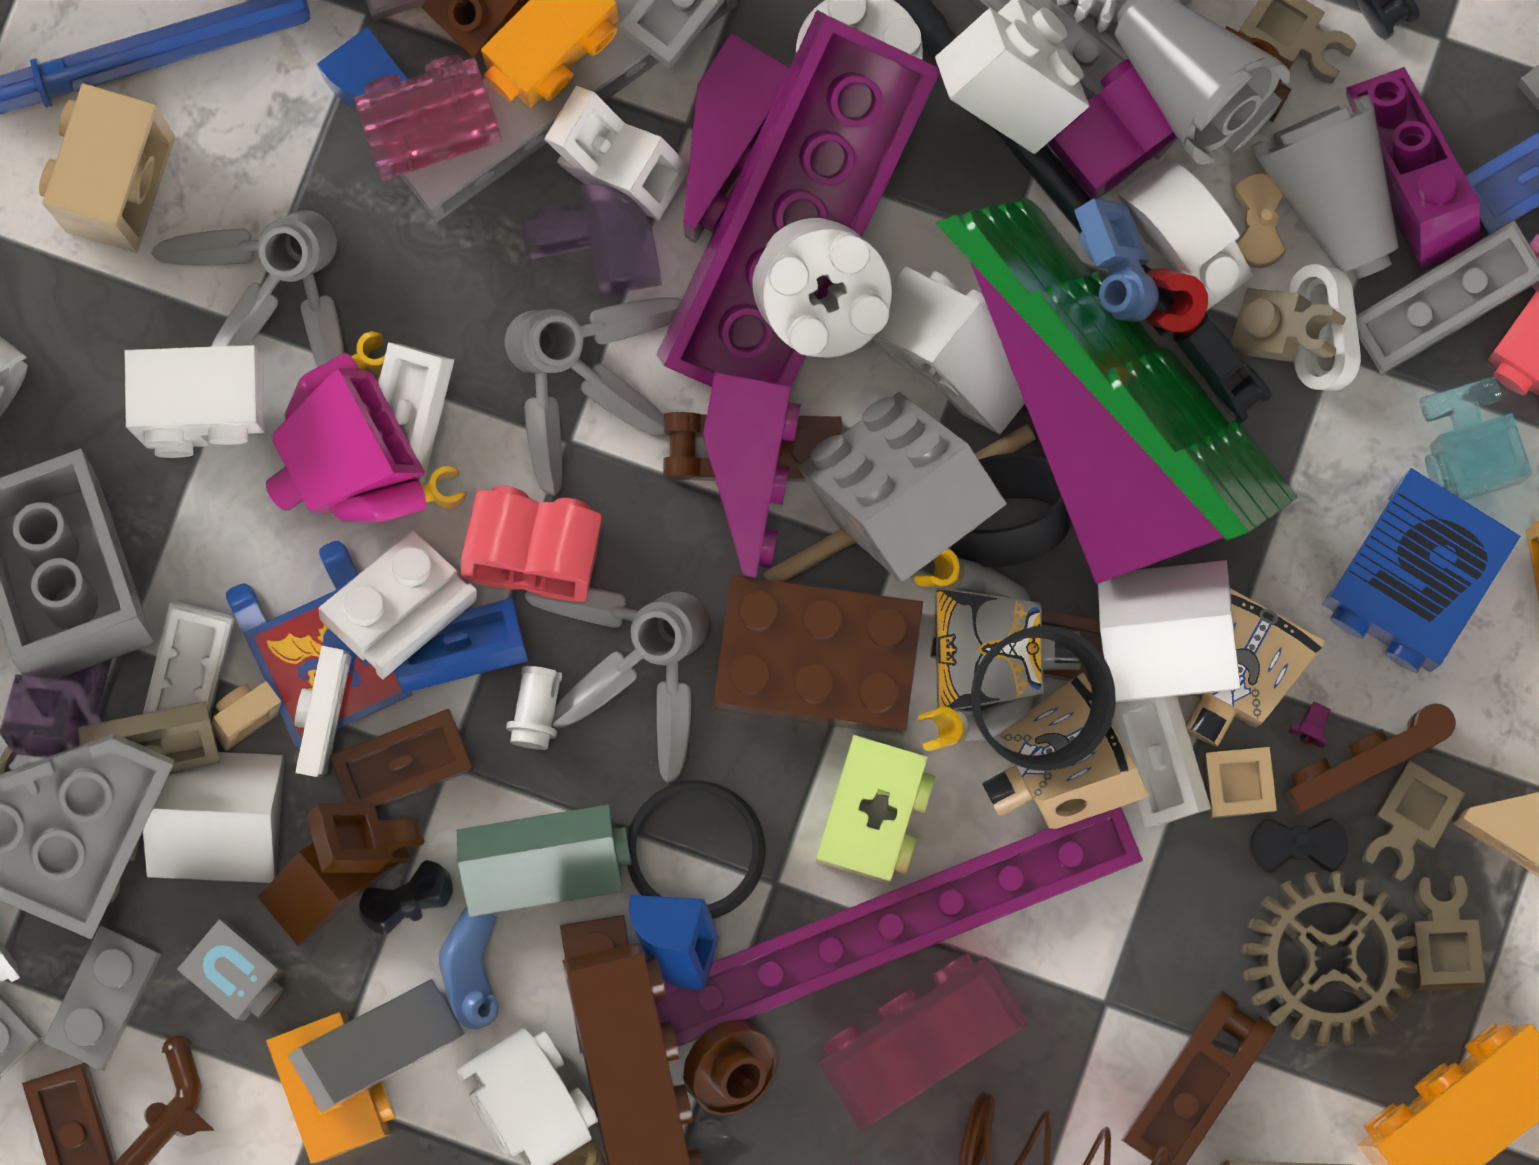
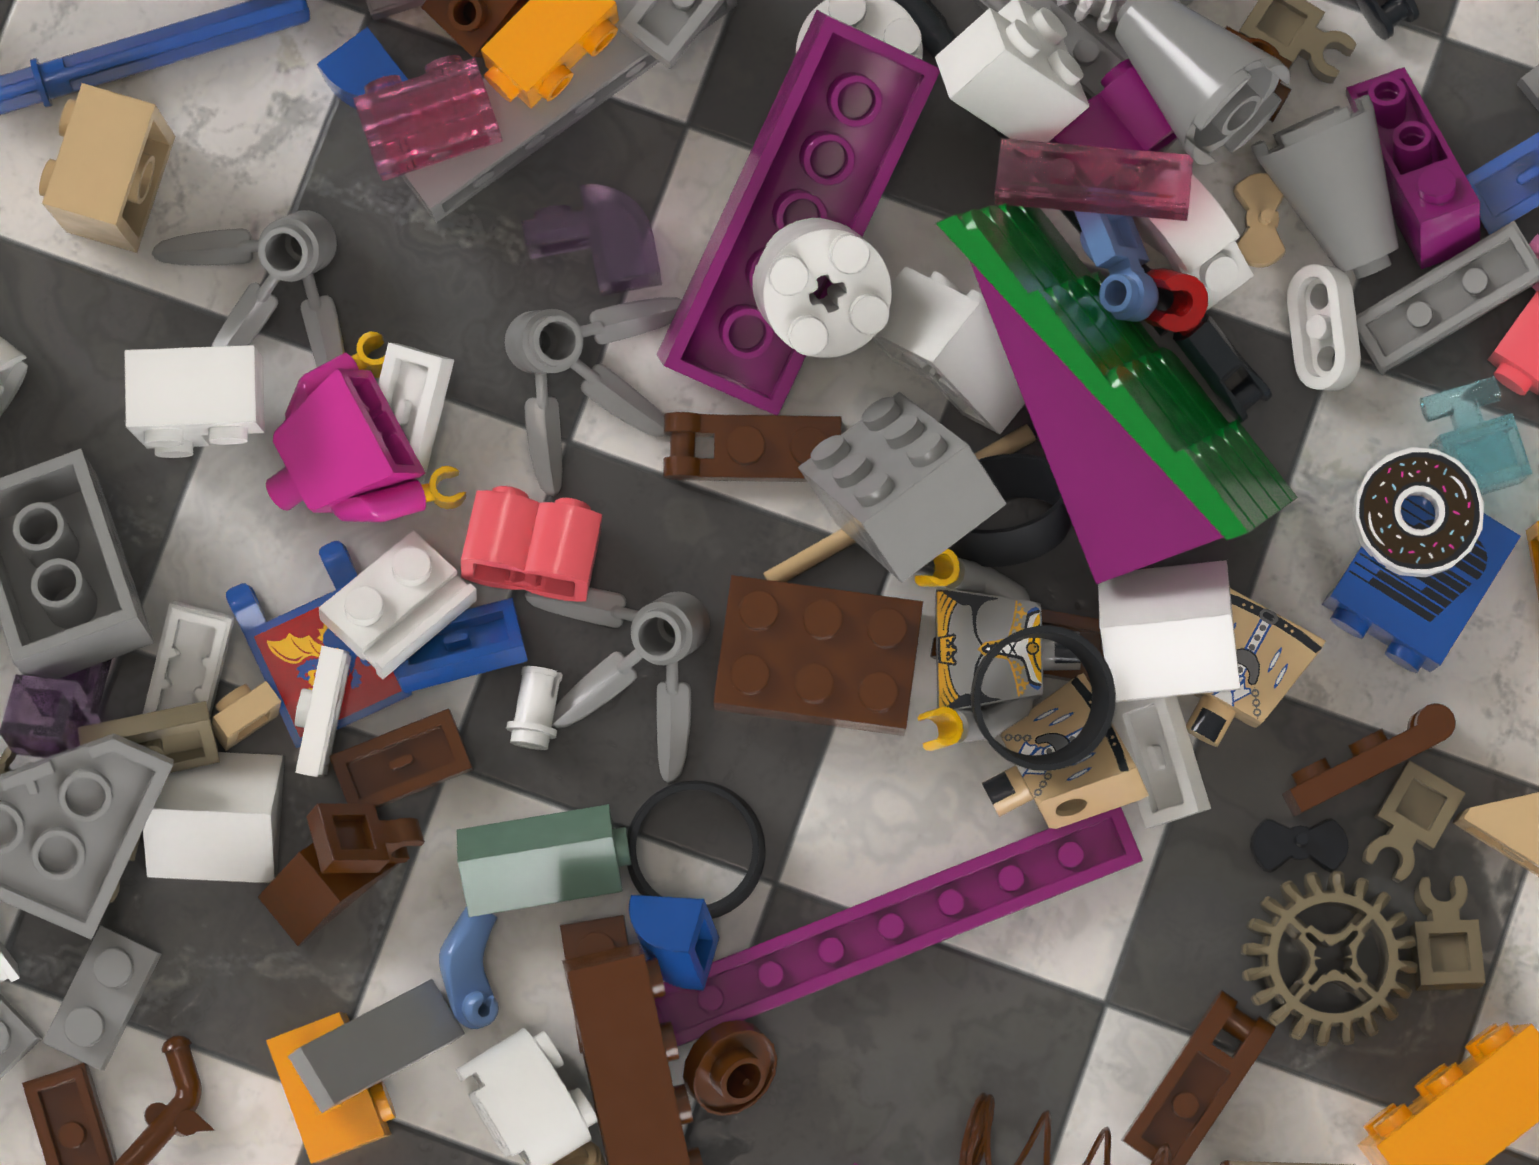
(234, 972): light grey brick -> none
(386, 908): black piece -> none
(610, 153): white brick -> none
(727, 120): magenta slope -> none
(743, 446): magenta slope -> none
(869, 771): yellowish green brick -> none
(920, 1040): clear pink brick -> none
(1094, 179): none -> clear pink tile
(1240, 782): tan plate -> none
(1278, 322): dark tan plate -> none
(1312, 725): magenta piece -> none
(1449, 490): none -> tile

